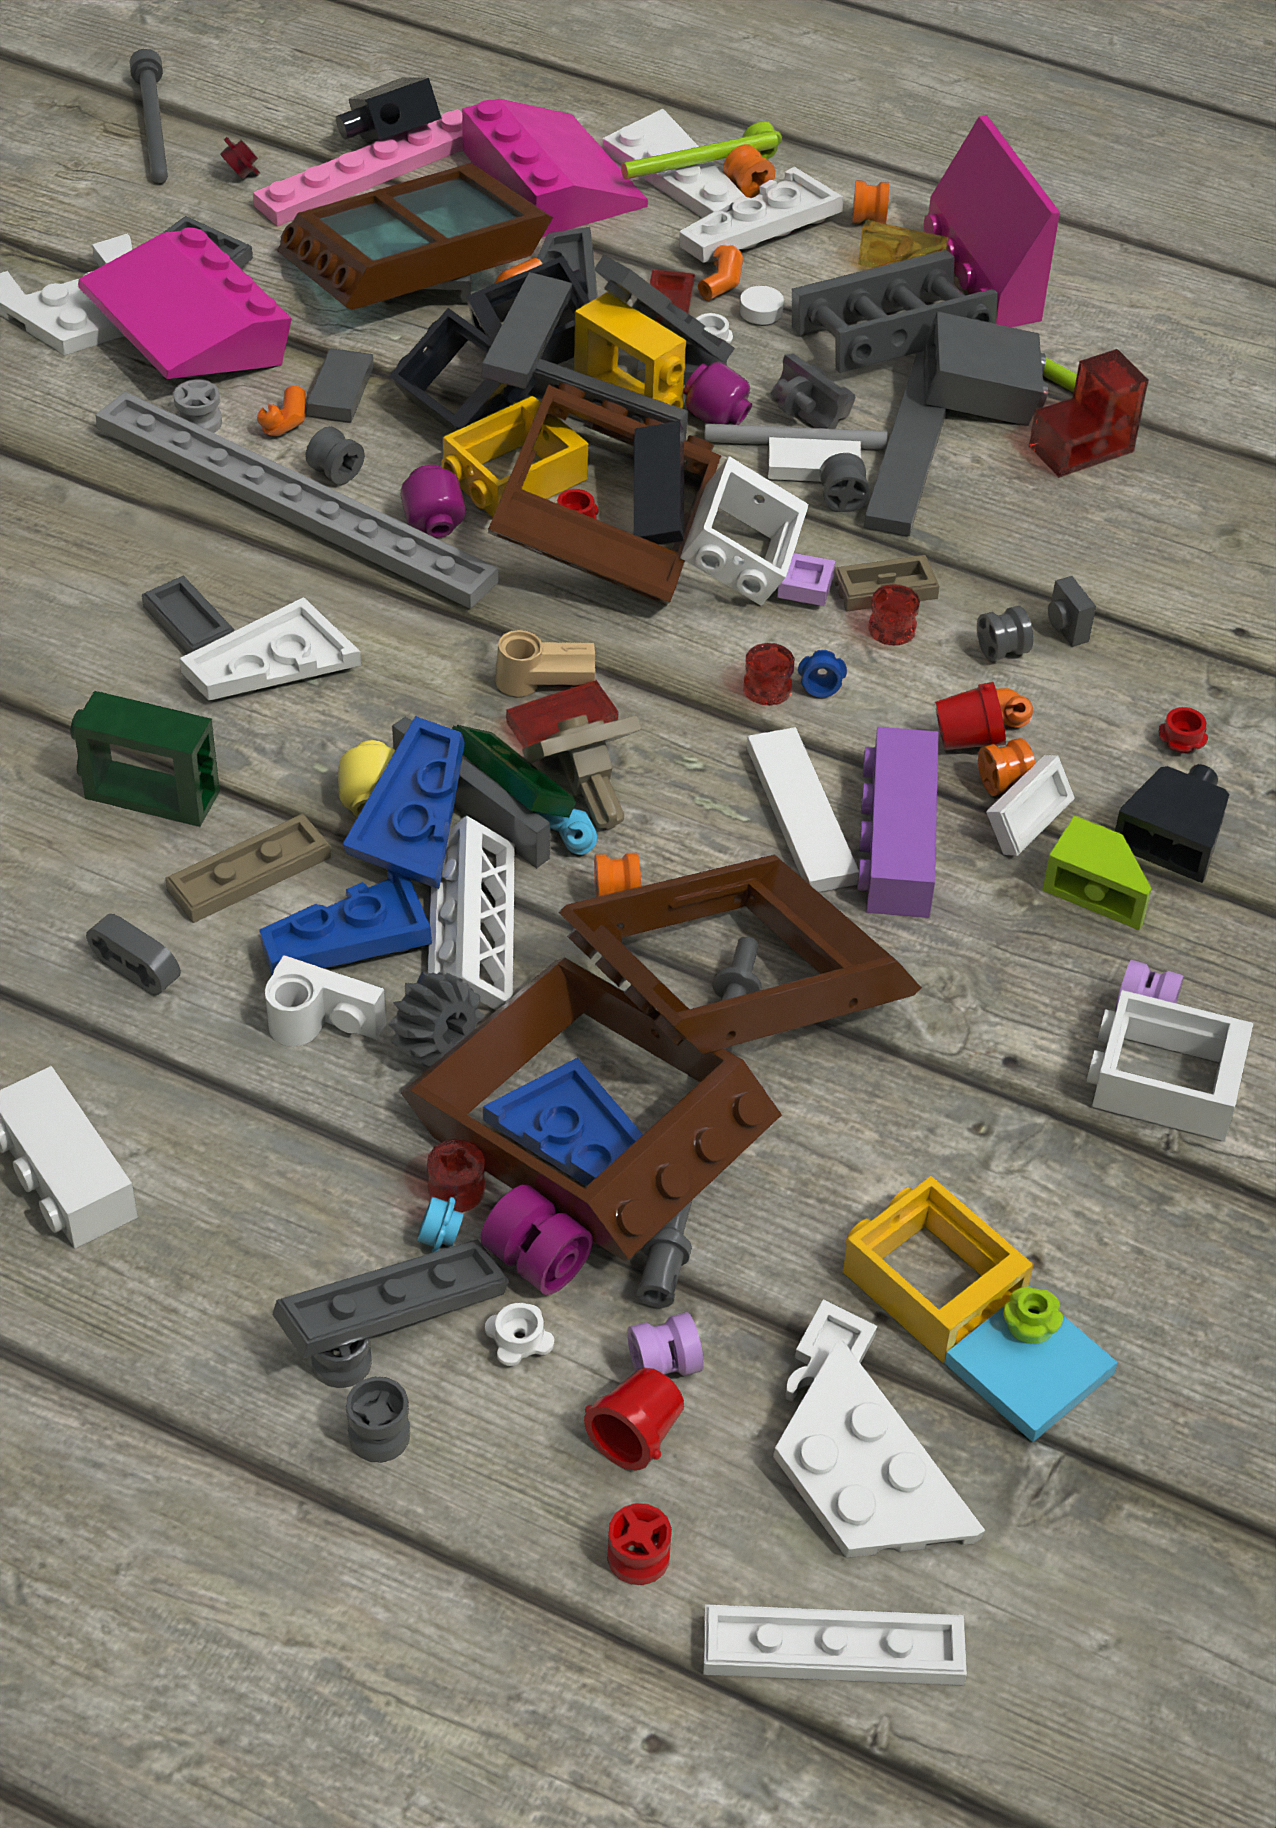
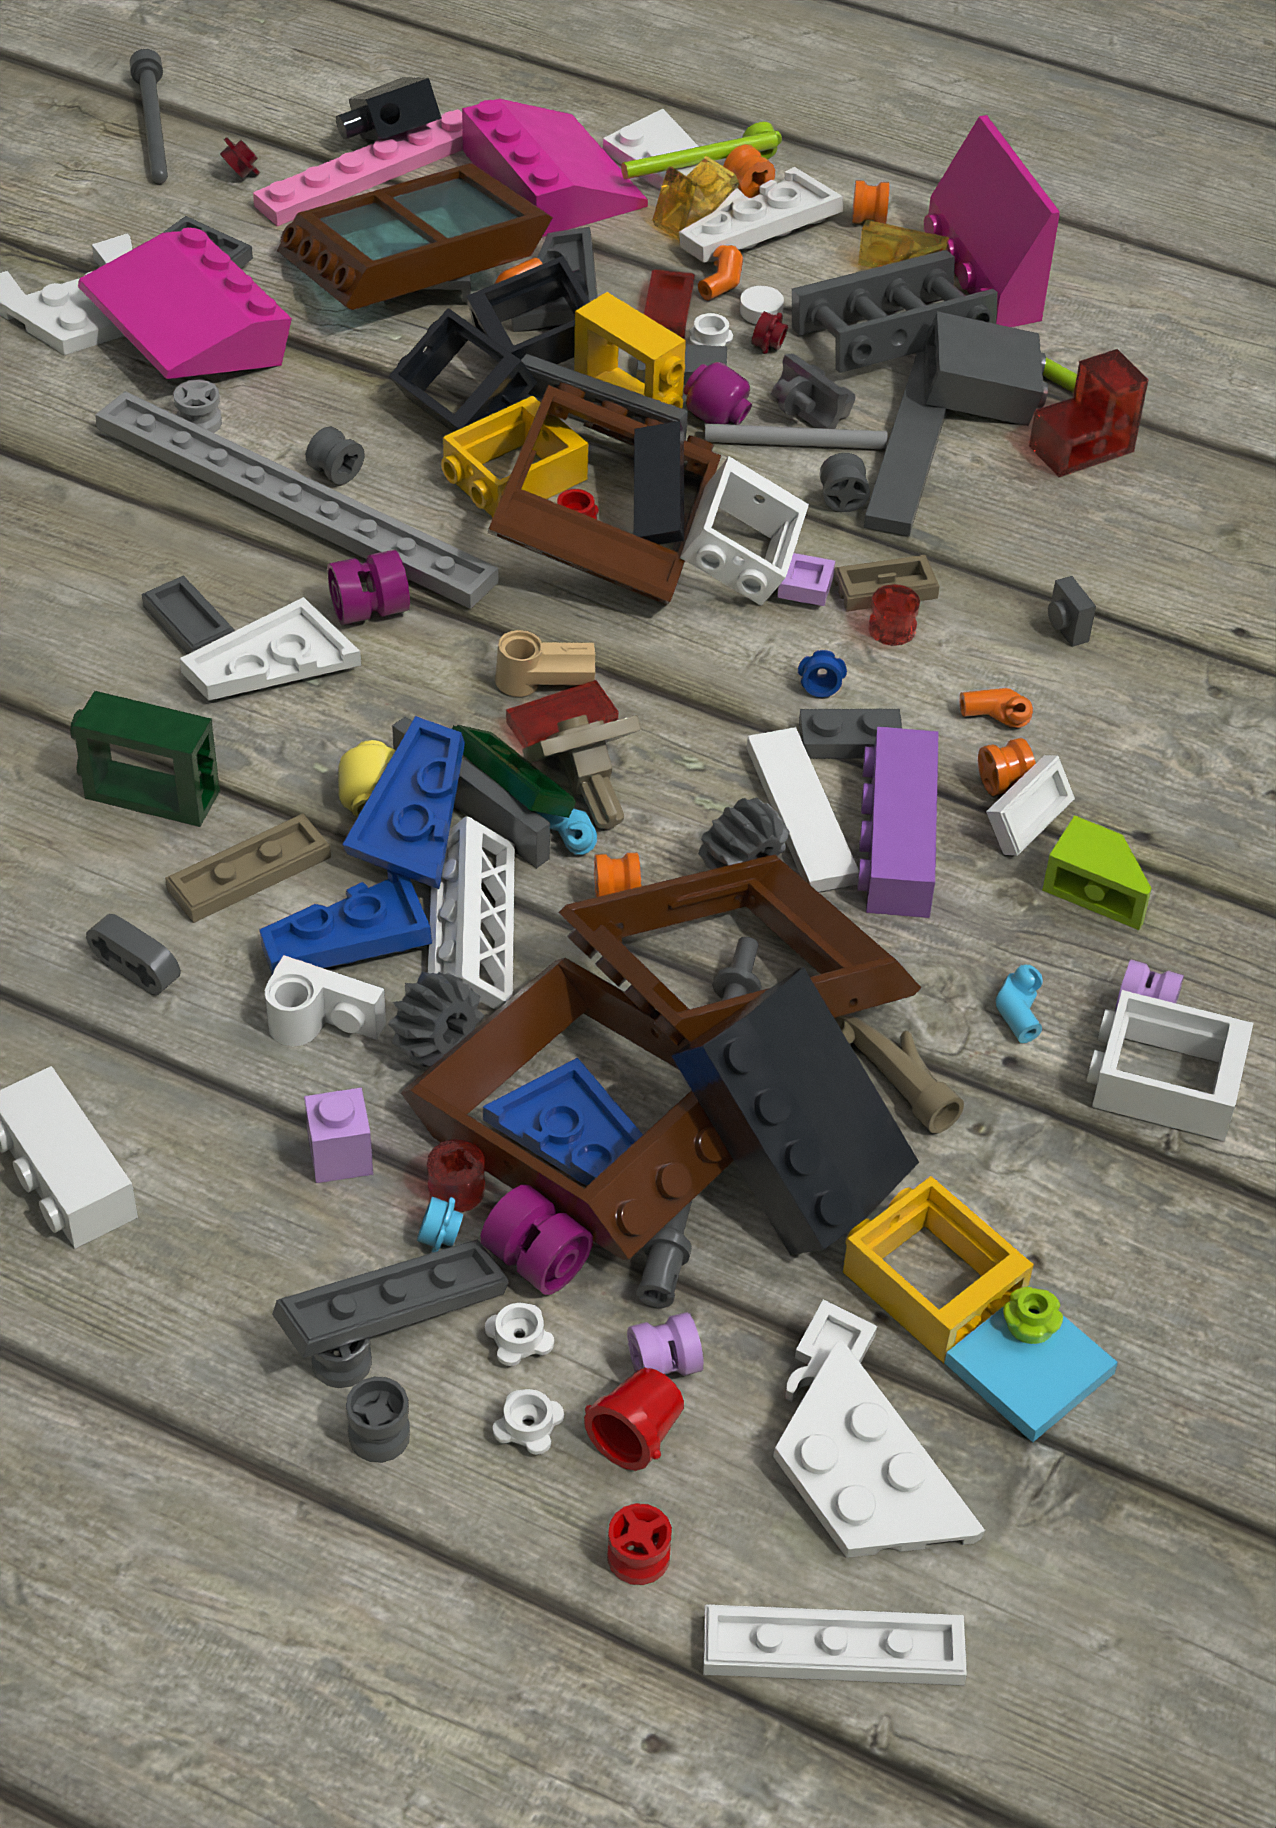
(280, 421): orange arm -> none
(338, 1135): none -> lavender brick
(340, 385): dark grey tile -> none
(385, 584): none -> magenta wheel
(433, 500): magenta head -> none
(526, 330): dark grey tile -> none
(528, 1405): none -> white plate
(649, 301): dark grey wing -> none
(693, 196): none -> clear yellow slope
(743, 834): none -> dark grey gear
(768, 674): clear red wheel -> none
(769, 332): none -> dark red plate
(797, 1114): none -> black slope
(801, 458): white tile -> none
(843, 731): none -> dark grey plate
(931, 1100): none -> dark tan plant
(971, 719): red piece -> none
(1004, 633): dark grey wheel -> none
(1016, 1000): none -> medium azure arm
(1175, 819): black torso -> none
(1184, 730): red plate -> none

